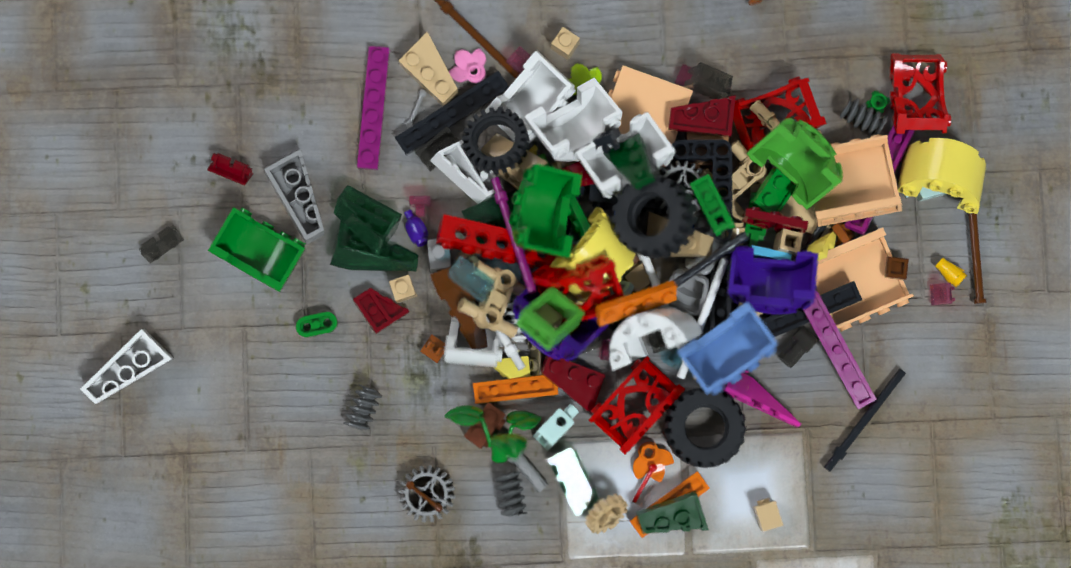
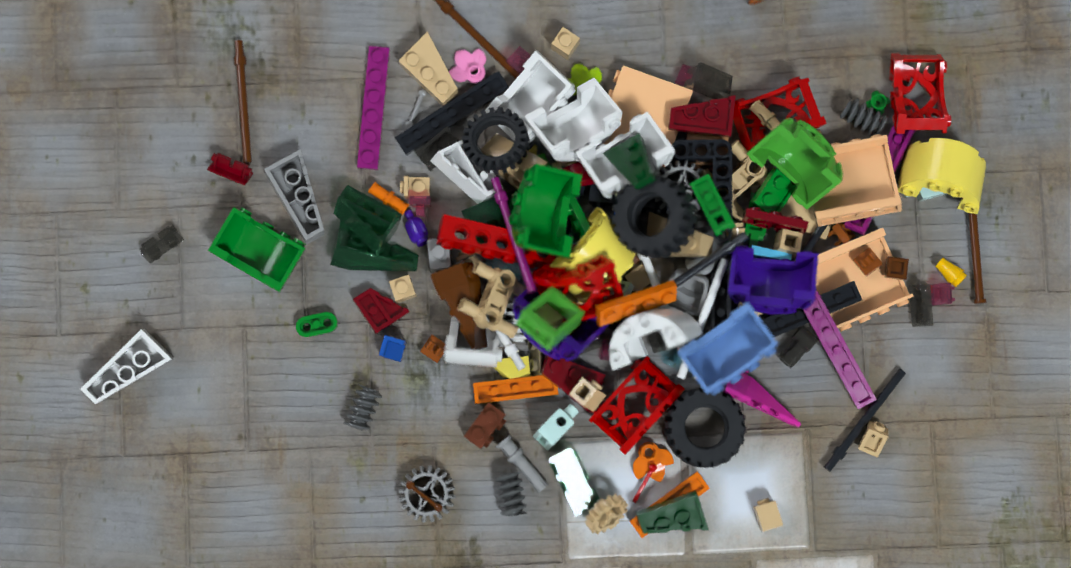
(240, 63): none -> reddish brown bar
(388, 198): none -> orange pin
(392, 348): none -> blue panel
(415, 186): none -> tan bracket
(471, 278): clear light blue hinge -> none
(500, 445): green plant -> none
(588, 393): none -> tan brick
(606, 138): black tile -> none
(822, 245): light yellow slope -> none
(867, 262): none -> dark orange tile
(874, 438): none -> tan bracket
(921, 305): none -> clear smoke hinge

